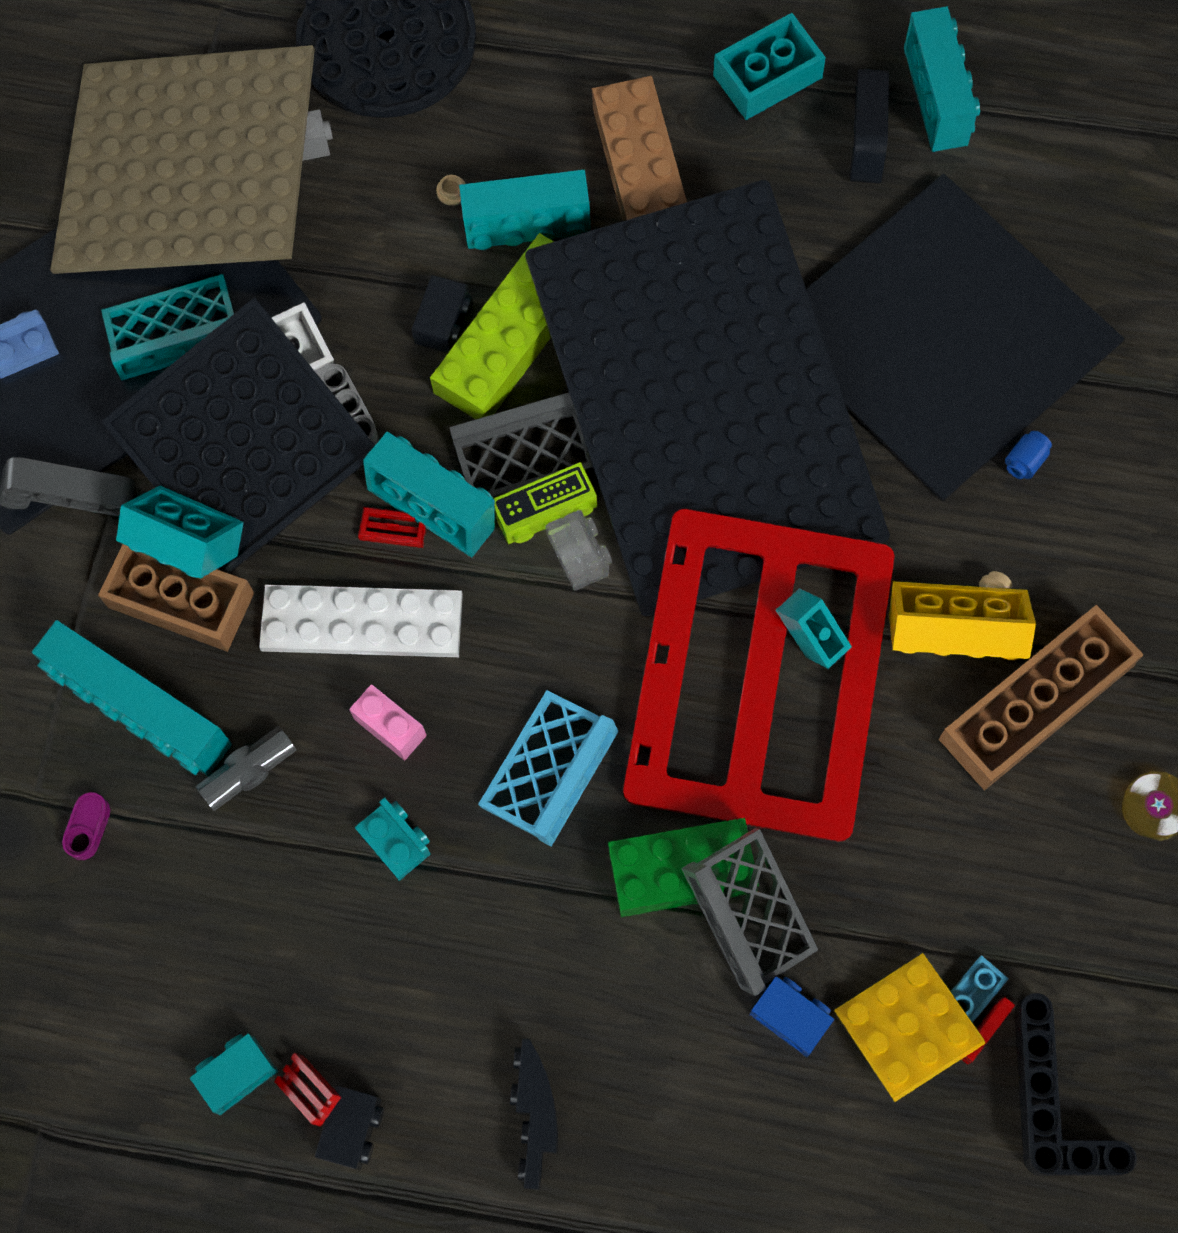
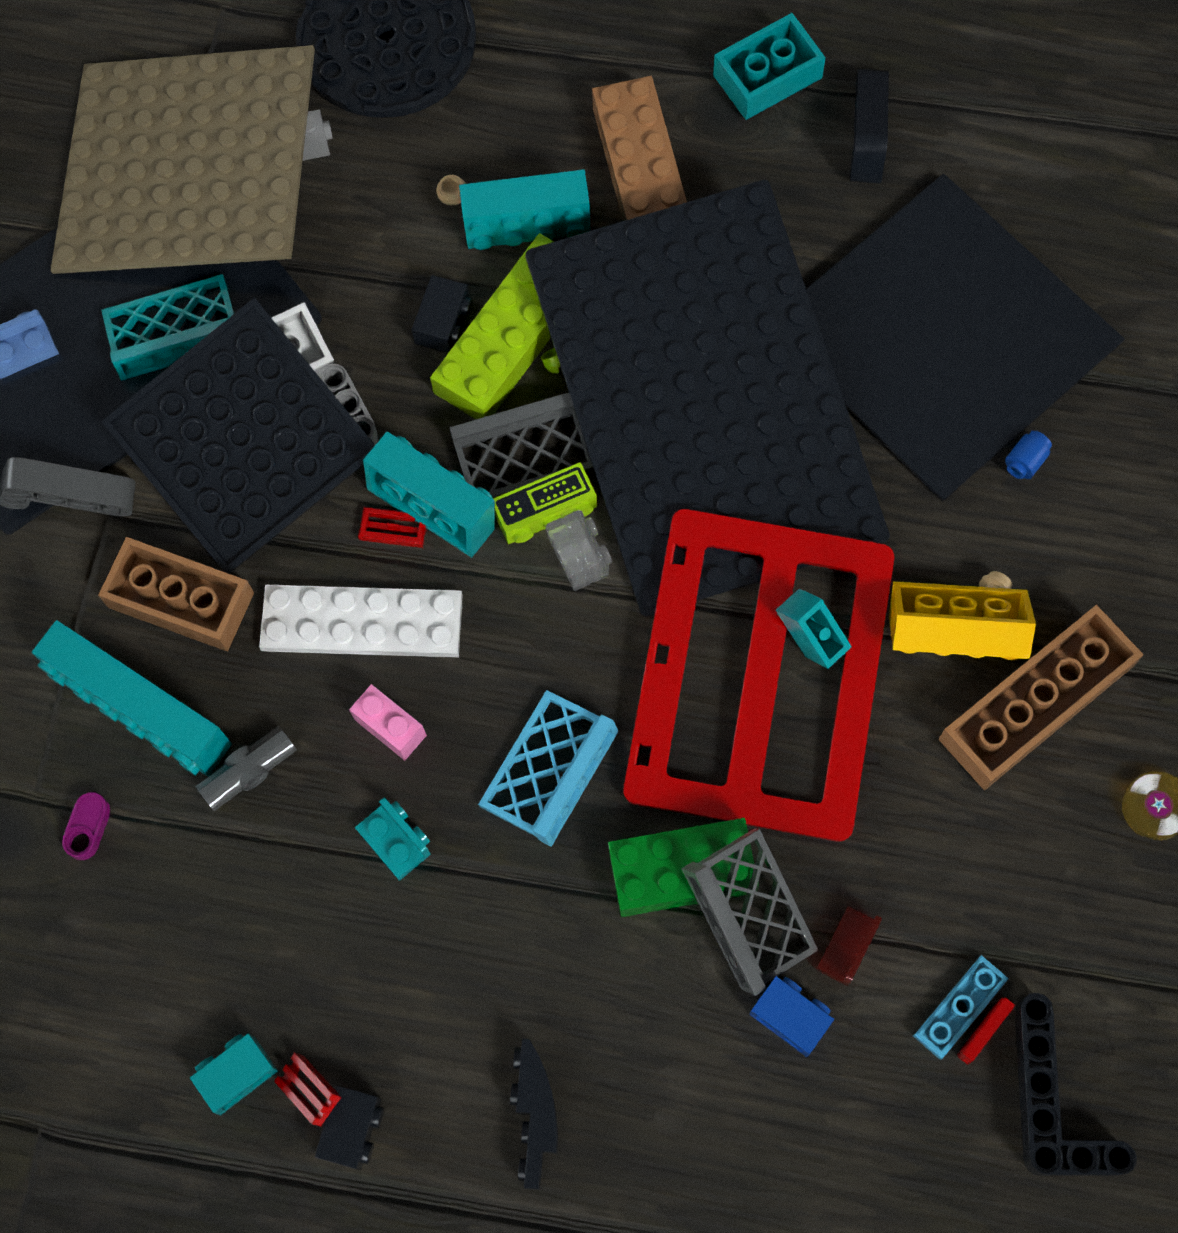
(179, 531): teal brick -> none
(551, 361): none -> lime hinge
(848, 946): none -> clear red panel
(909, 1027): yellow plate -> none
(941, 78): teal brick -> none

